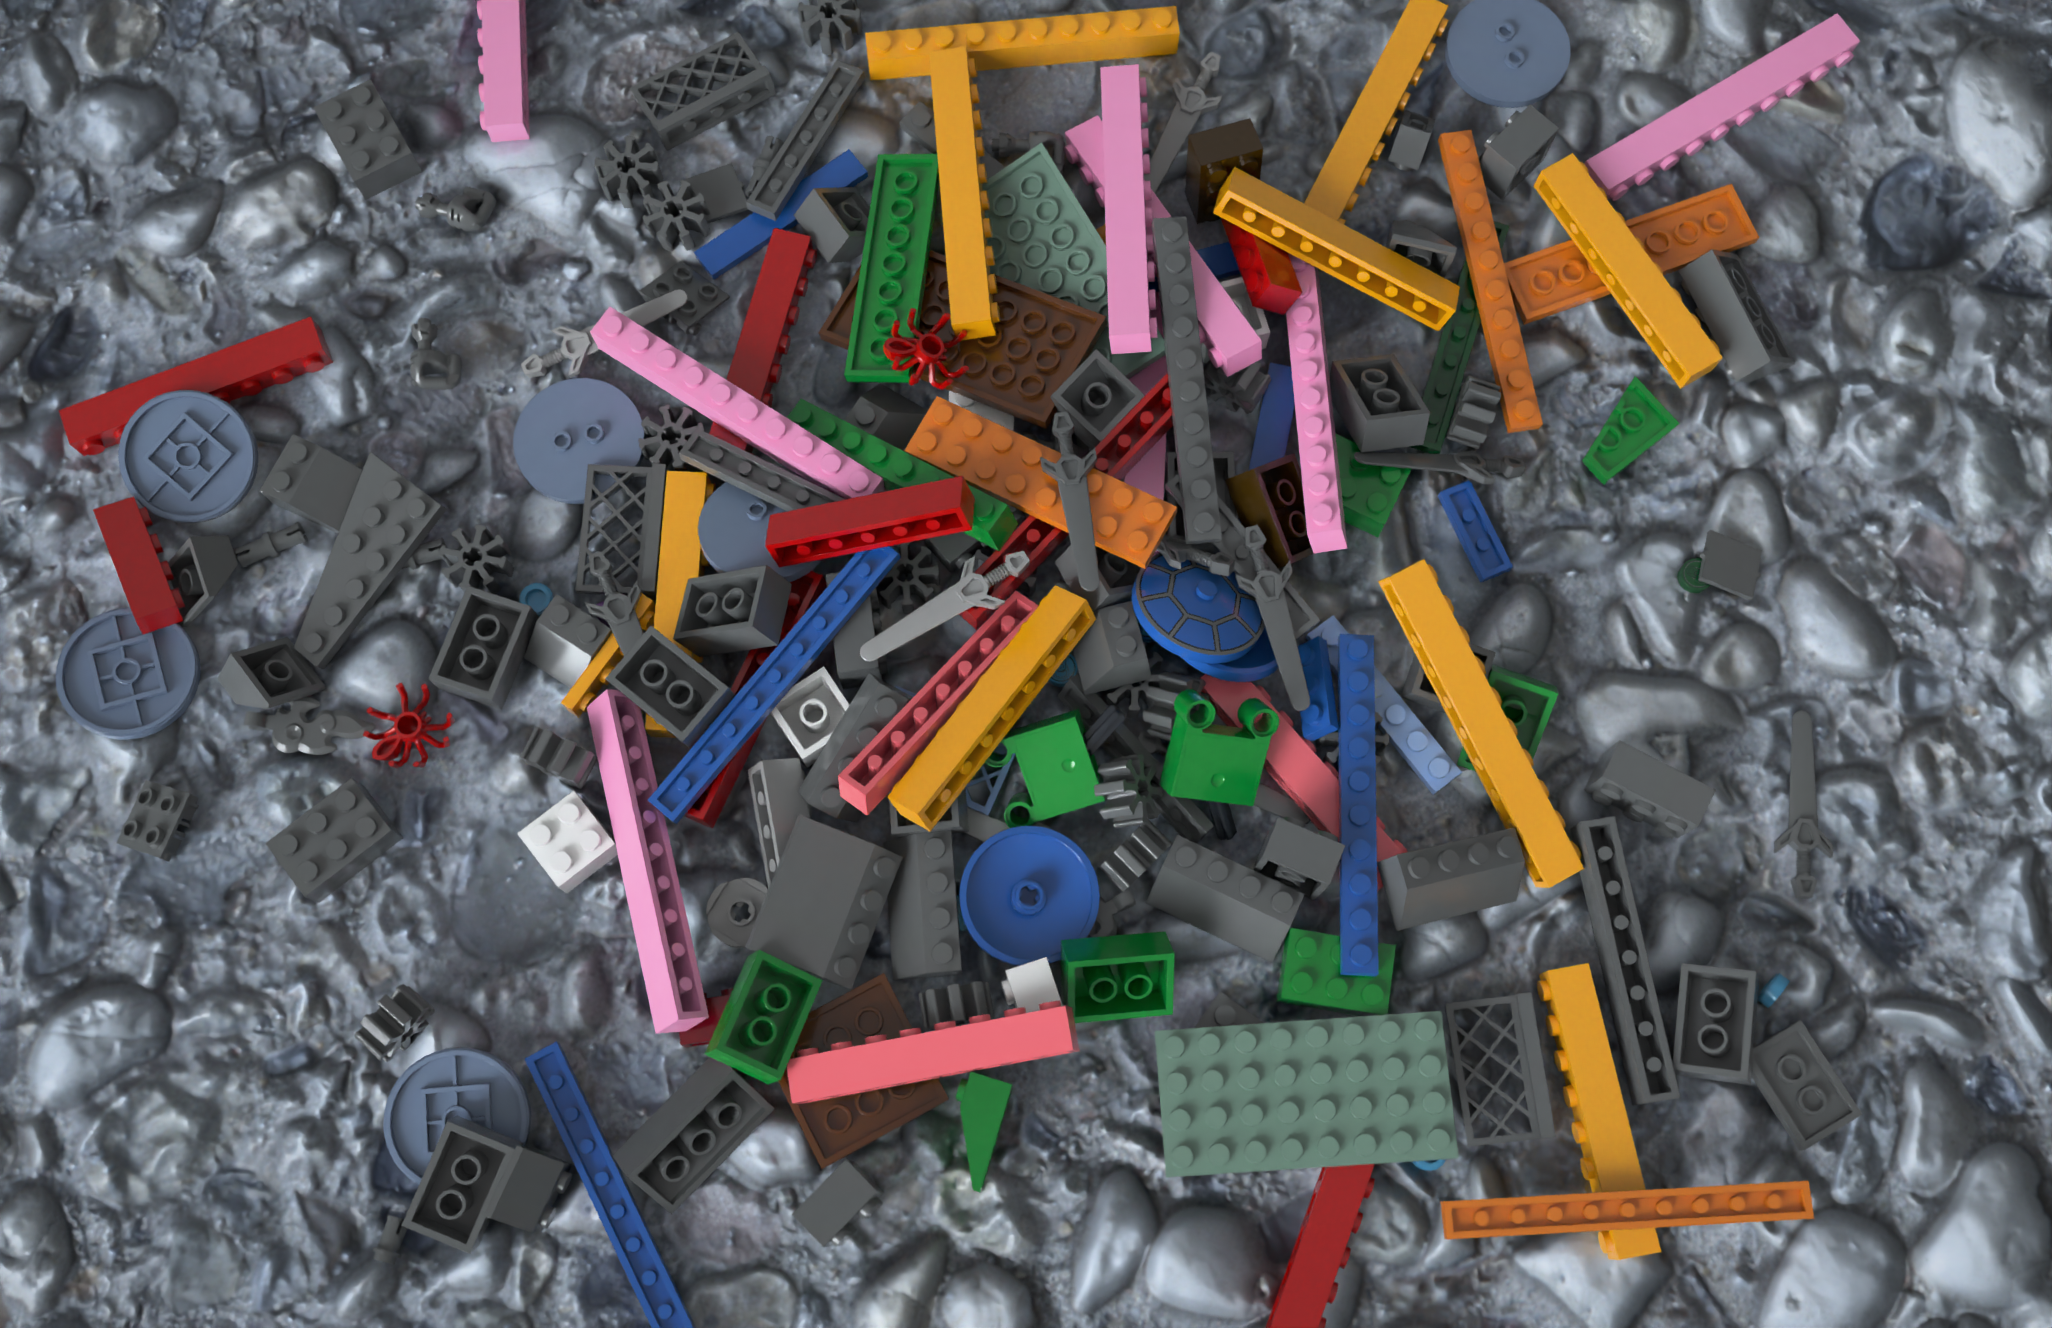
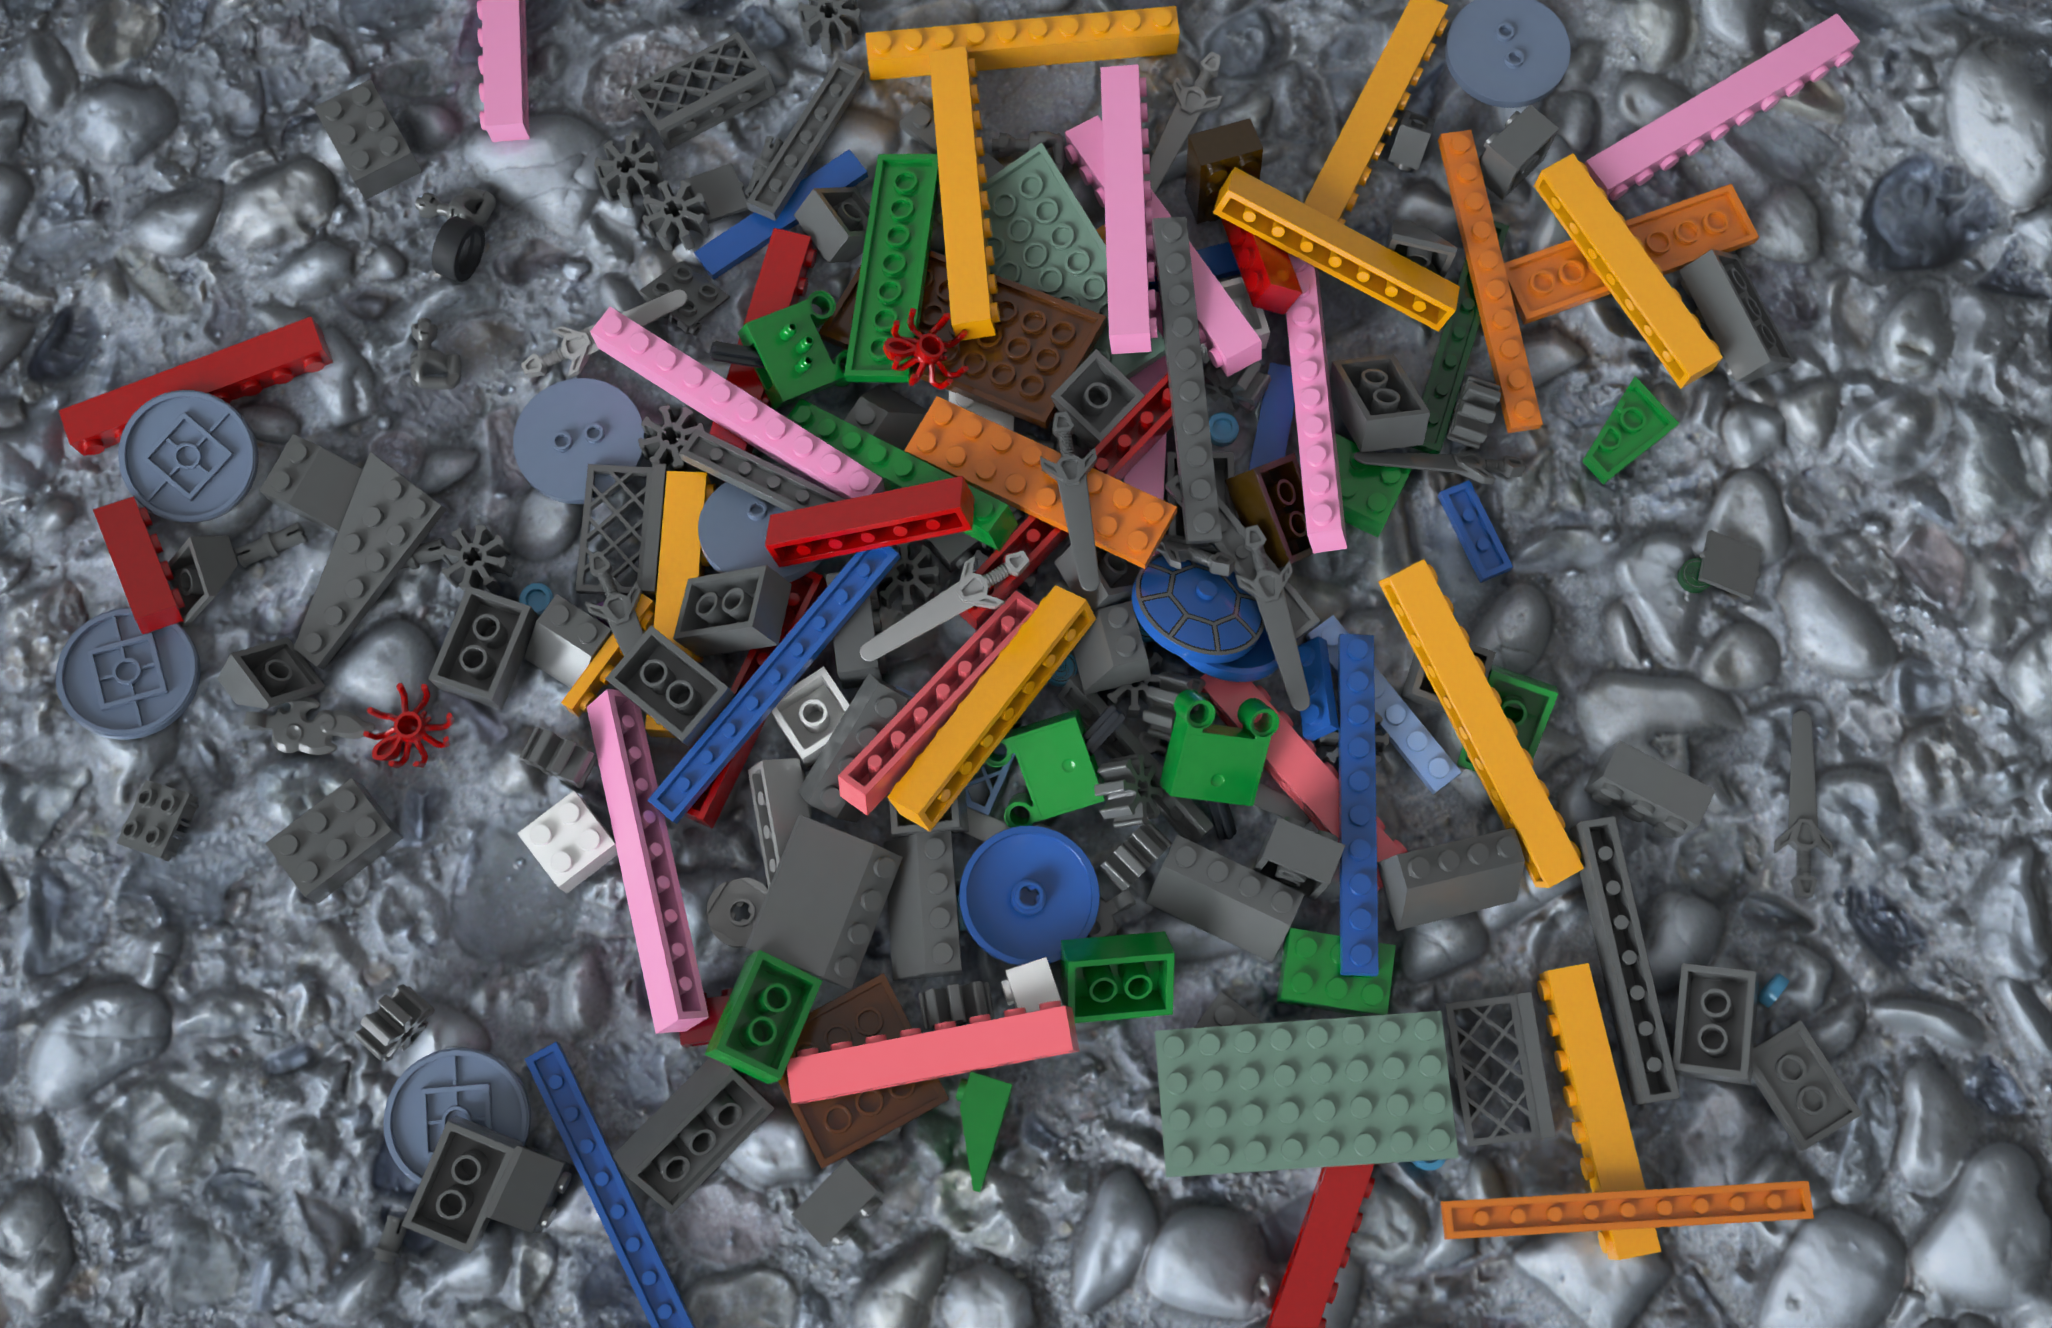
(458, 249): none -> black tyre
(788, 351): none -> green piece
(1223, 429): none -> dark azure tile

